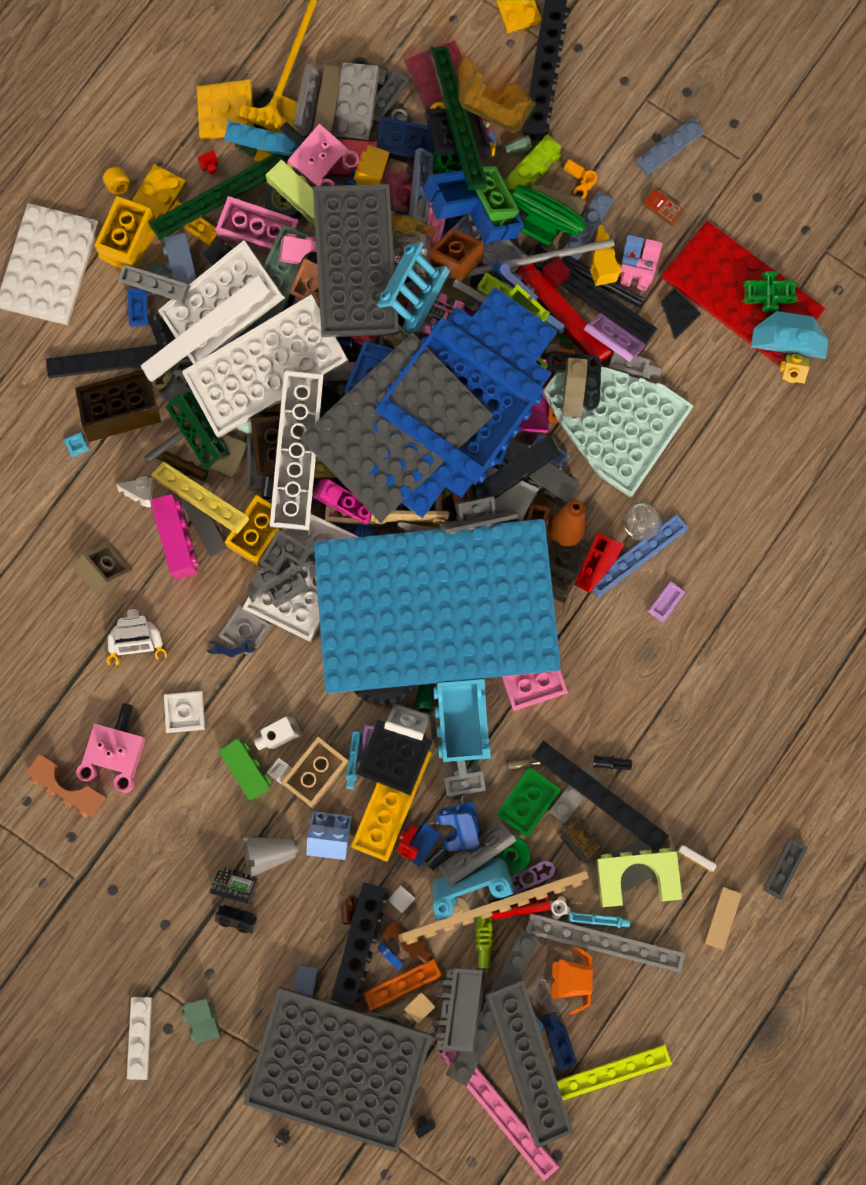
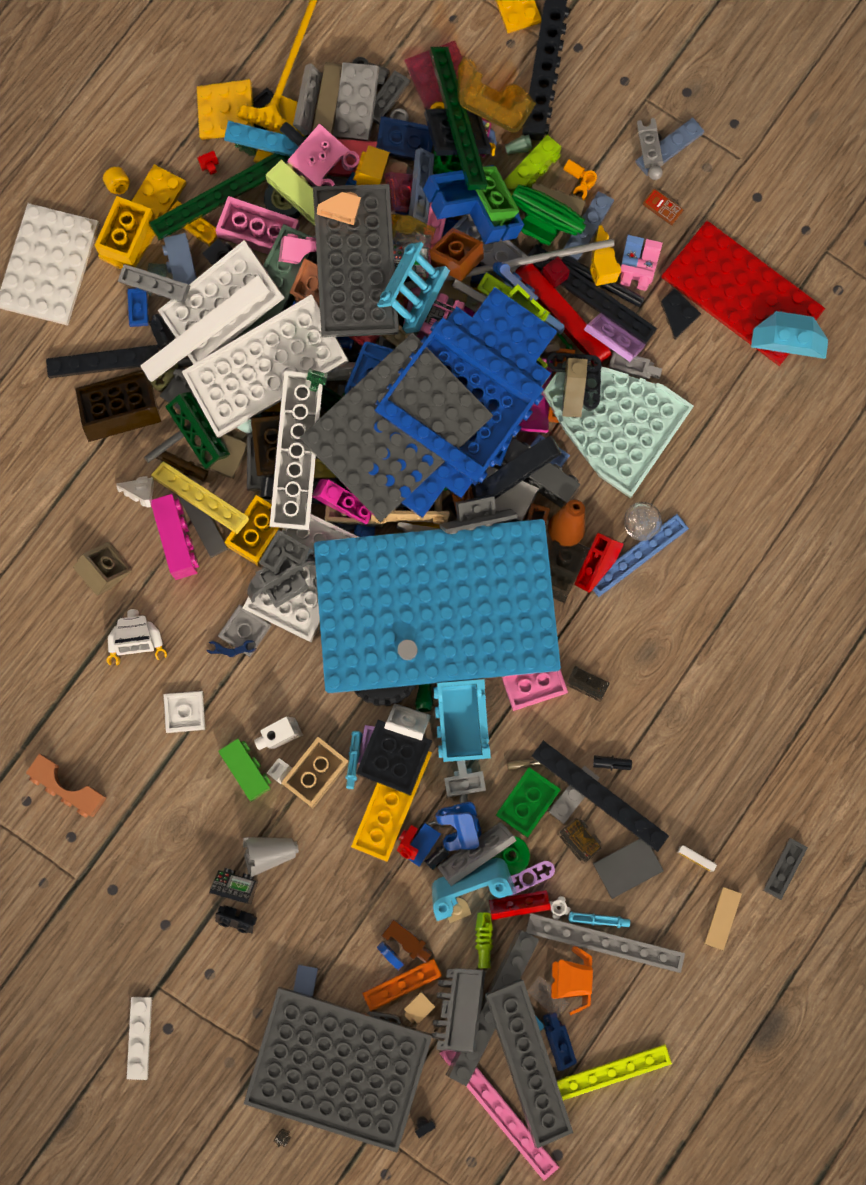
(76, 444): medium azure tile -> none
(113, 750): bright pink piece -> none
(203, 1019): sand green brick -> none
(317, 378): none -> clear green tile
(328, 835): light blue slope -> none
(340, 207): none -> light nougat slope
(340, 992): black brick -> none
(347, 908): reddish brown arm -> none
(401, 899): white tile -> none
(407, 650): none -> light grey tile
(486, 911): tan plate -> none
(587, 684): none -> clear smoke hinge
(650, 148): none -> light grey plate
(663, 864): yellowish green arch -> none
(666, 601): lavender tile -> none
(769, 291): green axle -> none
(794, 368): yellow brick -> none

